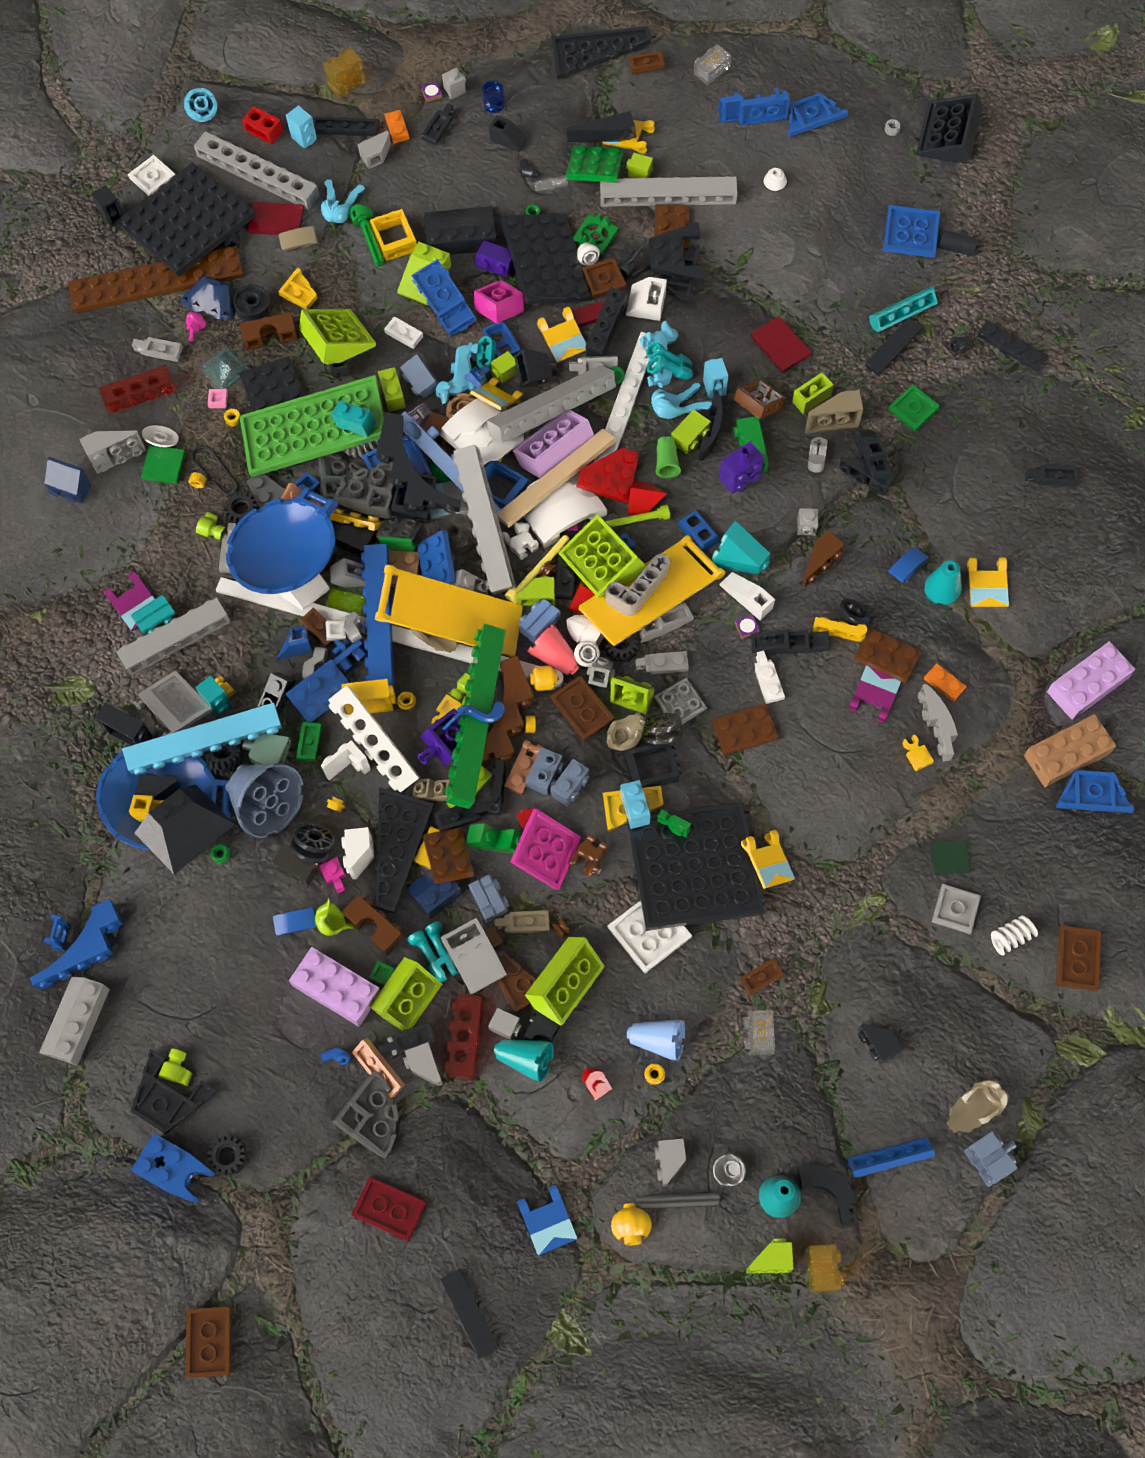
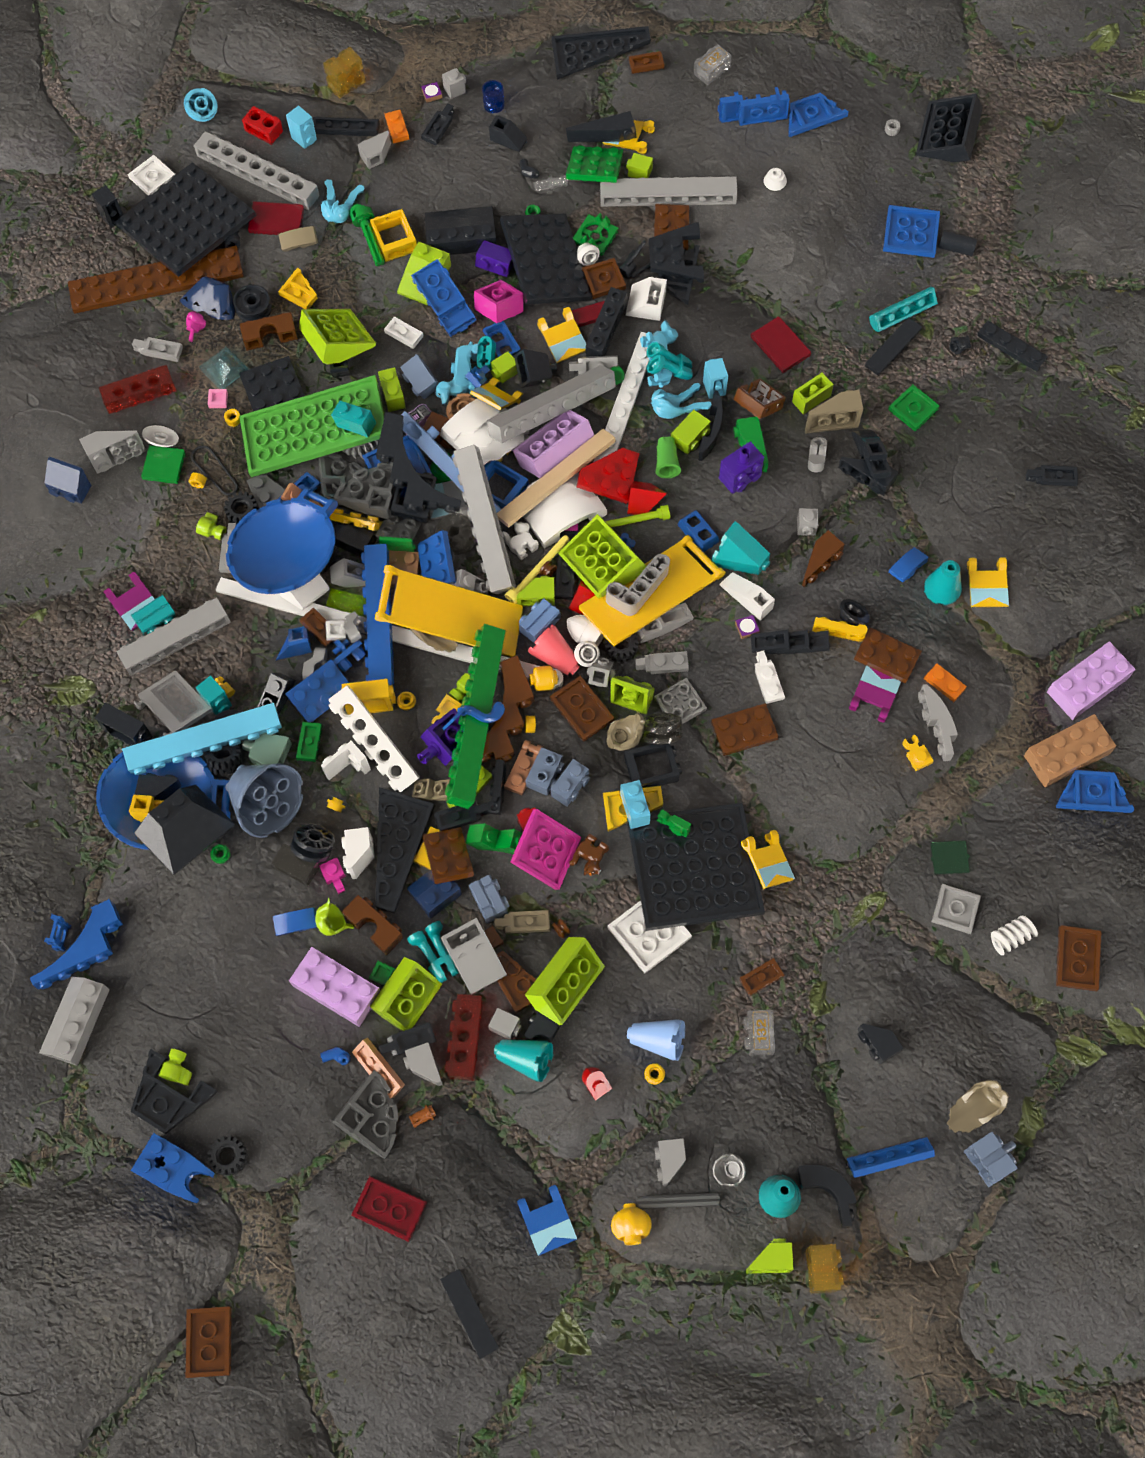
(422, 1116): none -> dark orange pin

